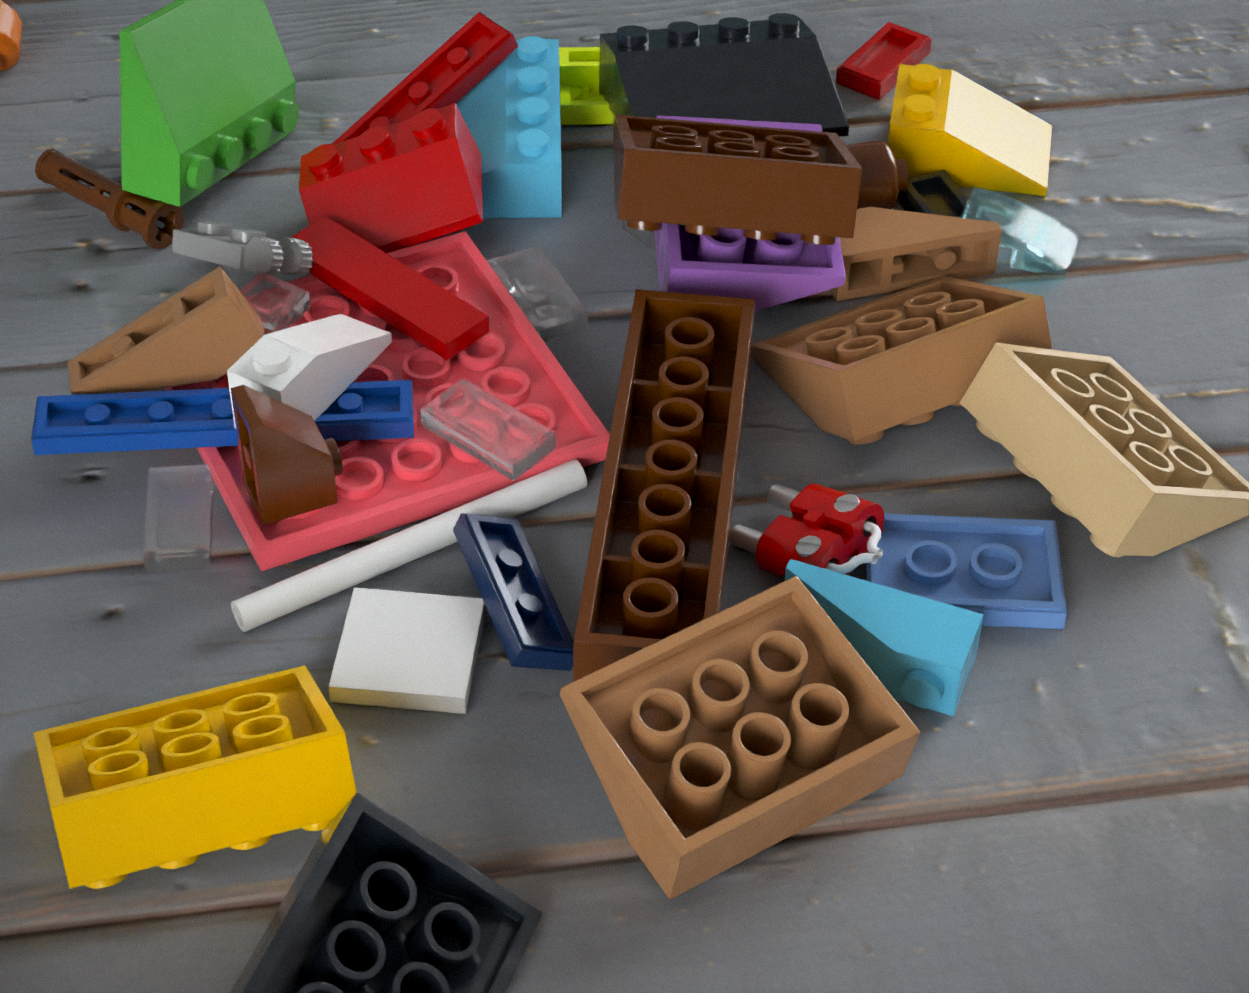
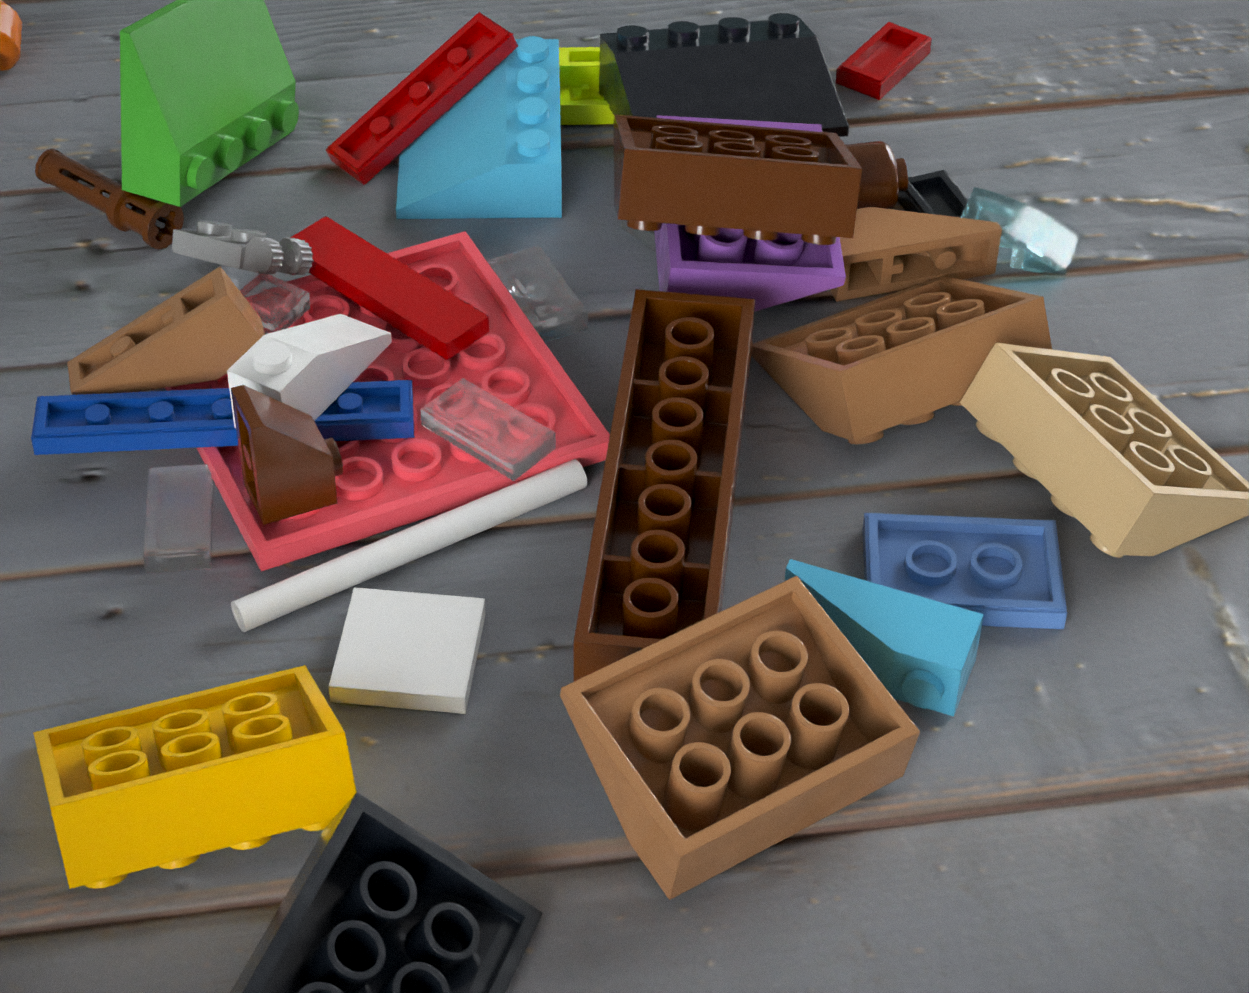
(398, 180): red slope -> none
(515, 592): dark blue tile -> none
(822, 531): red piece -> none
(968, 132): yellow slope -> none

